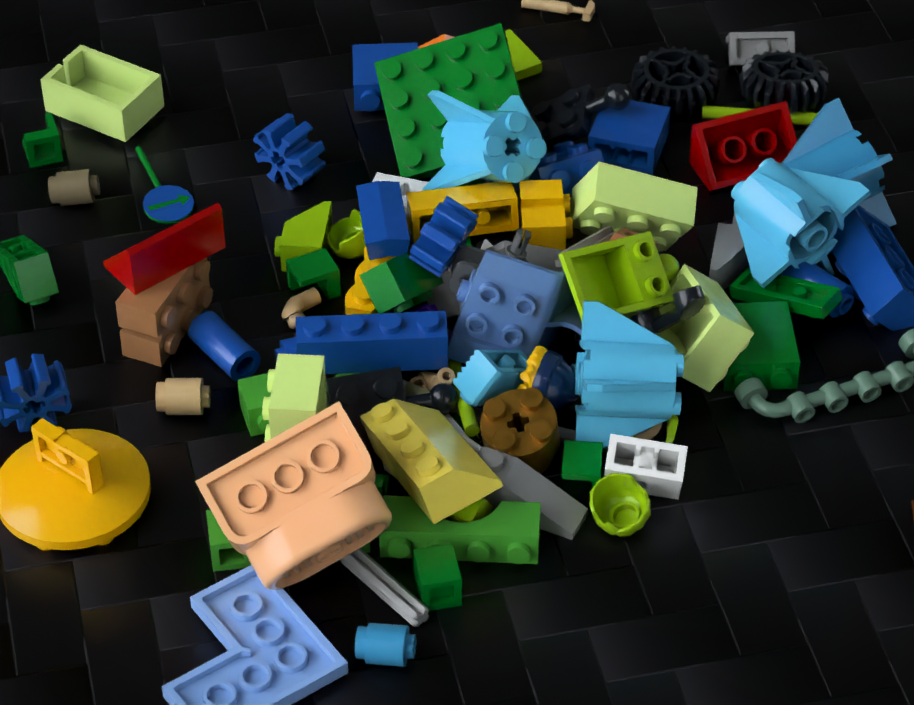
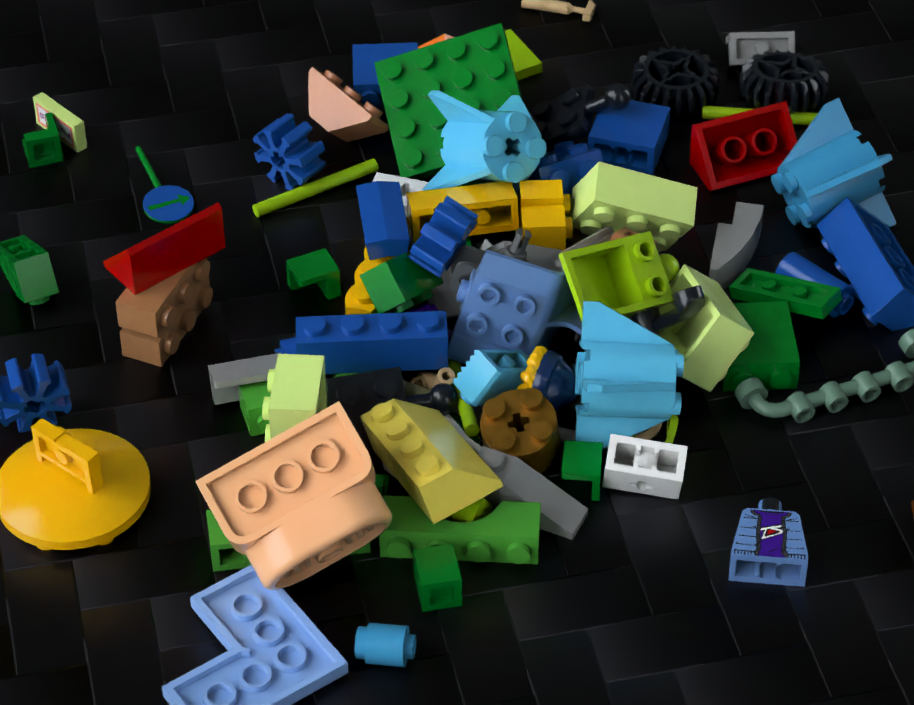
(69, 126): none -> yellowish green tile
(73, 187): dark tan brick -> none
(103, 93): yellowish green piece -> none
(182, 396): tan brick -> none
(224, 346): blue brick -> none
(229, 375): none -> light grey panel
(298, 304): tan arm -> none
(304, 233): lime slope -> none
(315, 187): none -> lime bar
(340, 108): none -> slope
(347, 237): lime hair -> none
(386, 587): light grey axle -> none
(619, 504): lime hair -> none
(769, 546): none -> medium blue torso
(791, 217): medium azure brick -> none

